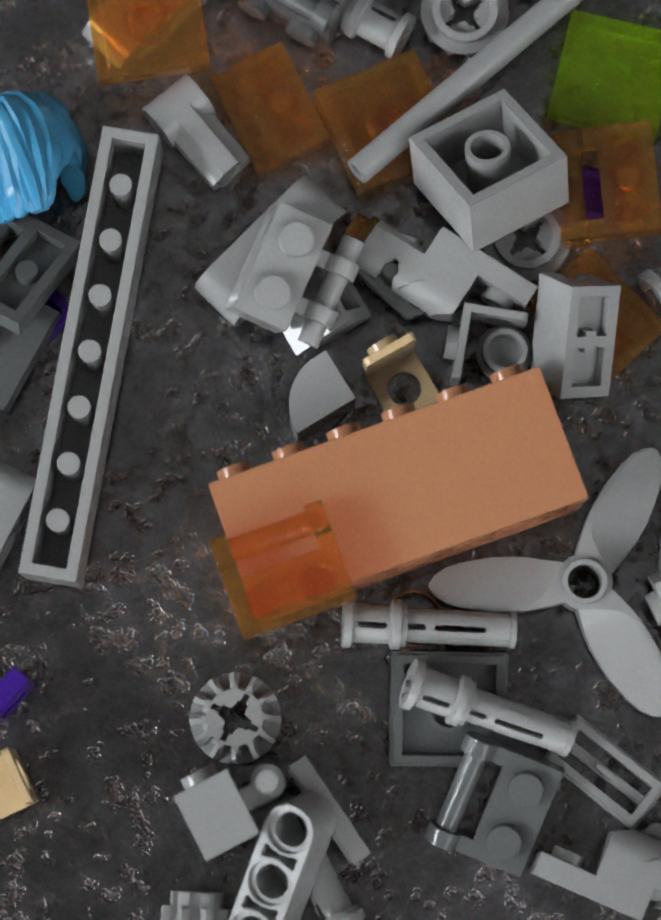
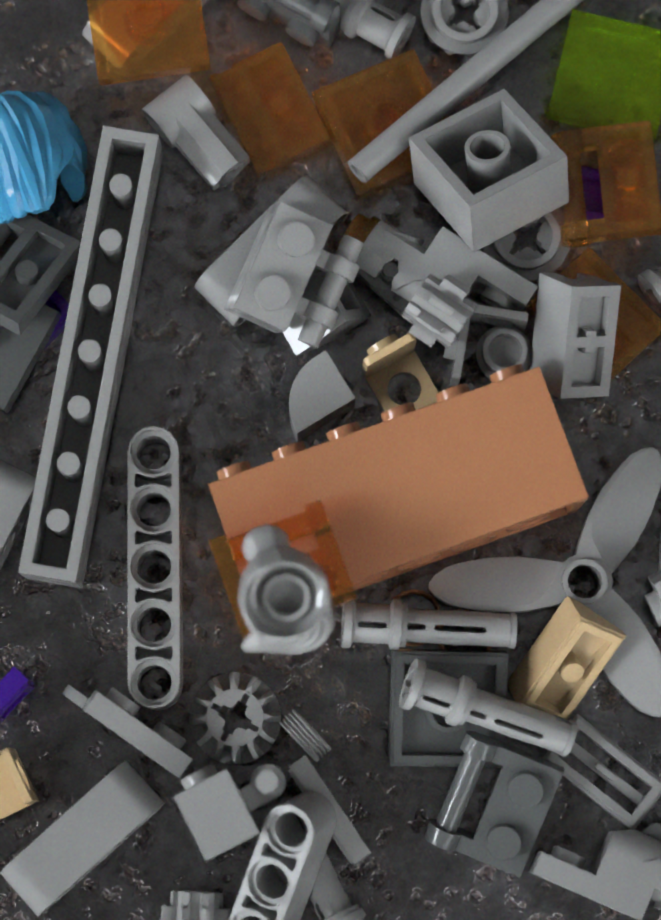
(82, 838): none -> light grey beam
(118, 714): none -> light grey hinge
(147, 541): none -> light grey beam
(282, 595): none -> light grey hair
(305, 735): none -> light grey axle
(439, 310): none -> light grey gear
(565, 659): none -> tan slope

